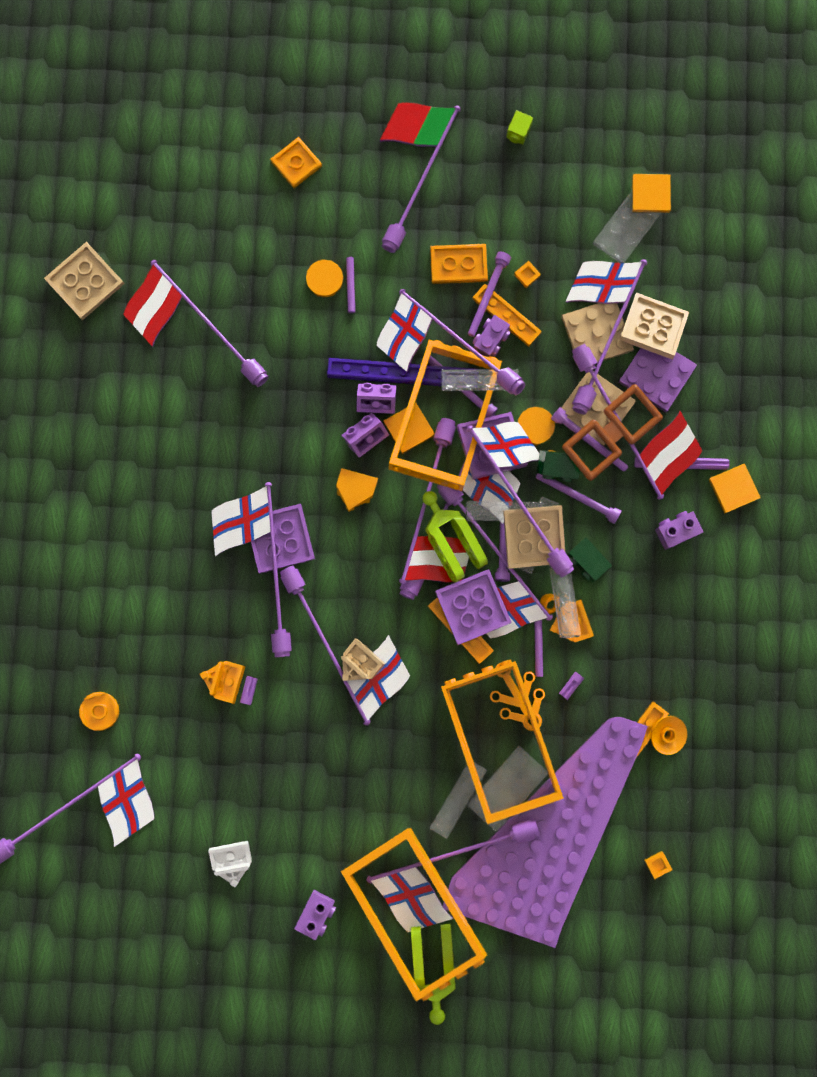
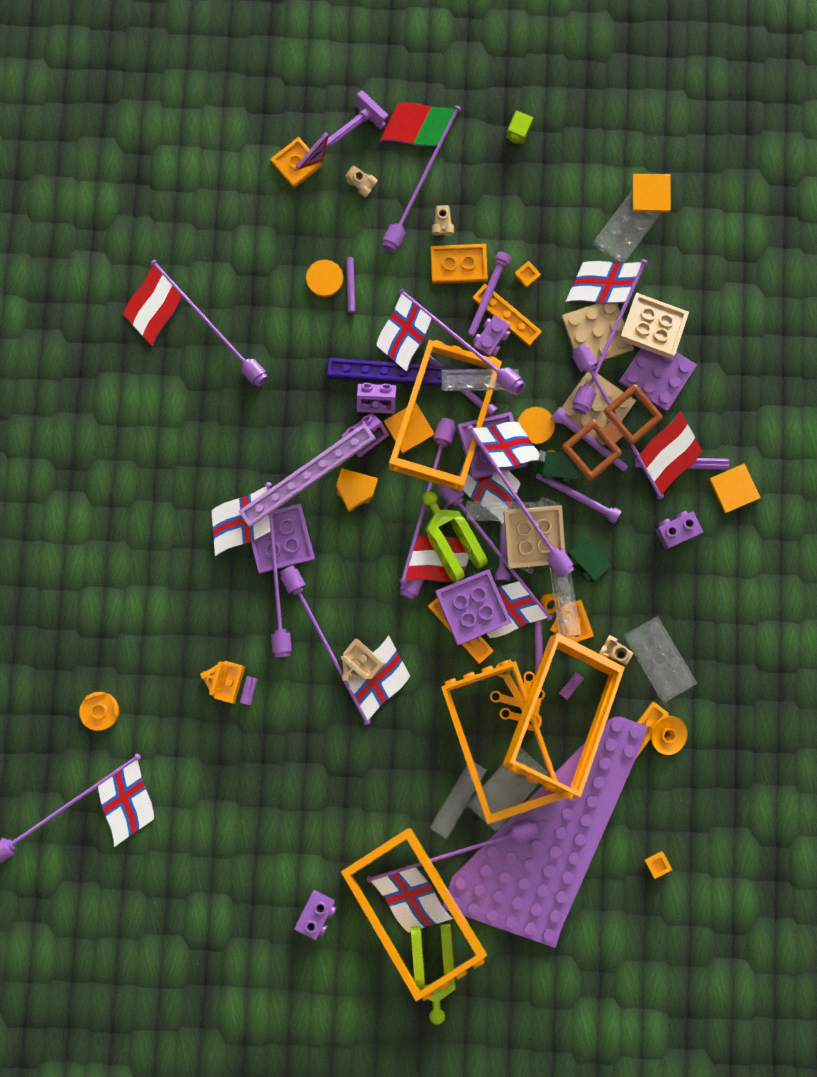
(84, 280): tan plate -> none
(231, 861): white slope -> none
(307, 475): none -> lavender tile
(363, 183): none -> tan plate
(368, 110): none -> medium lavender piece
(442, 225): none -> tan plate
(595, 660): none -> light orange door
(612, 648): none -> tan plate
(660, 659): none -> clear plate

